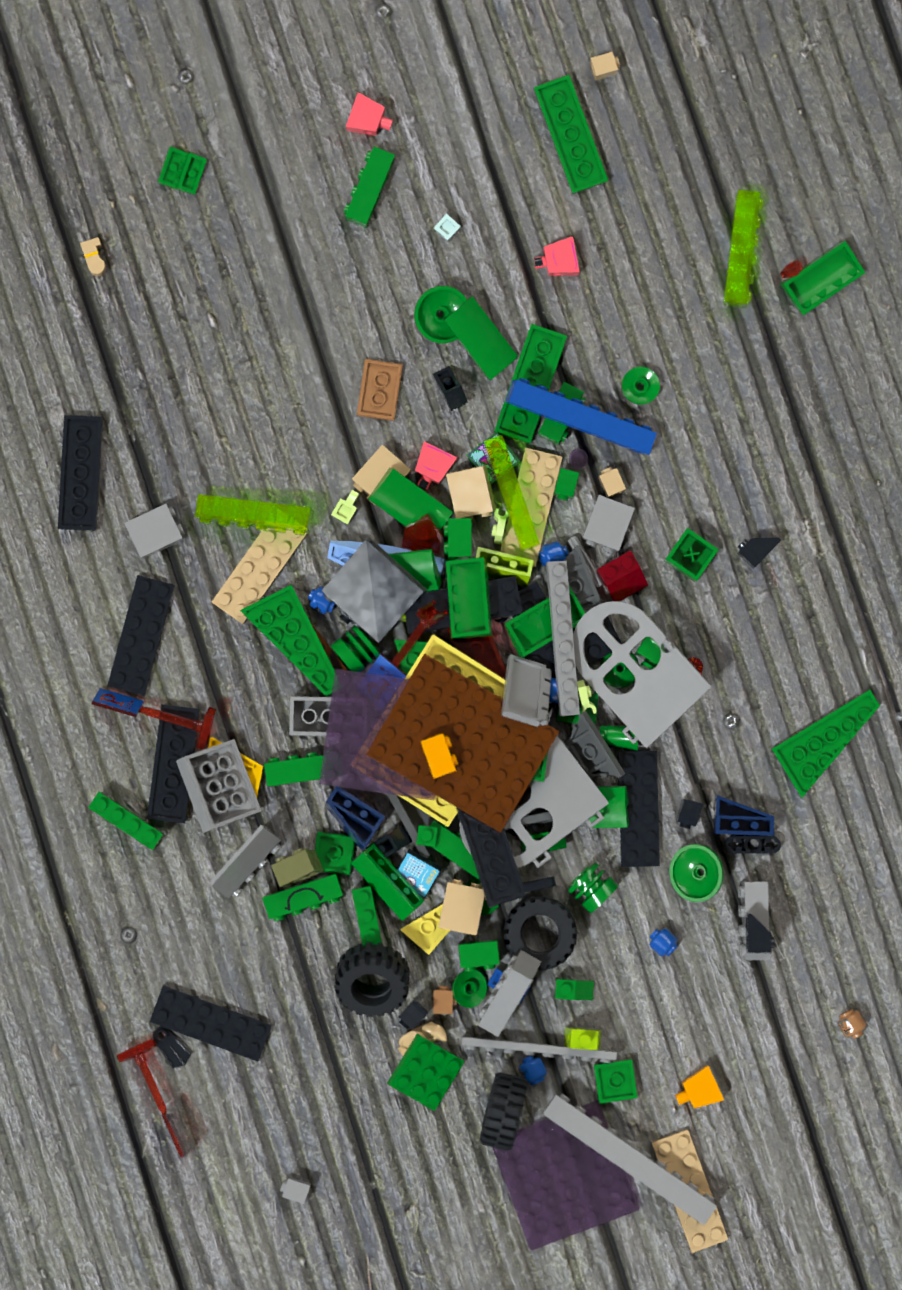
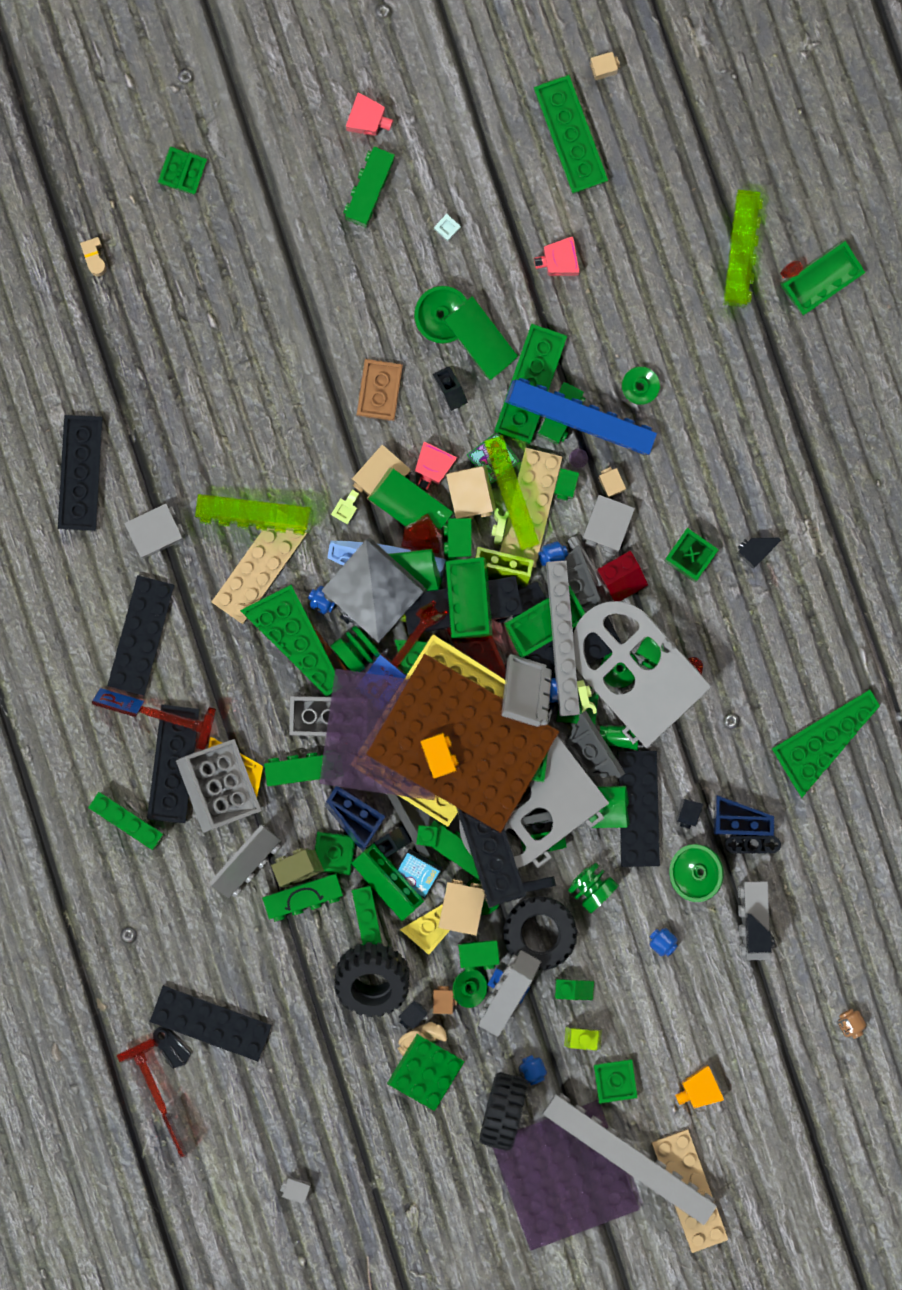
(530, 1048): light grey plate -> none

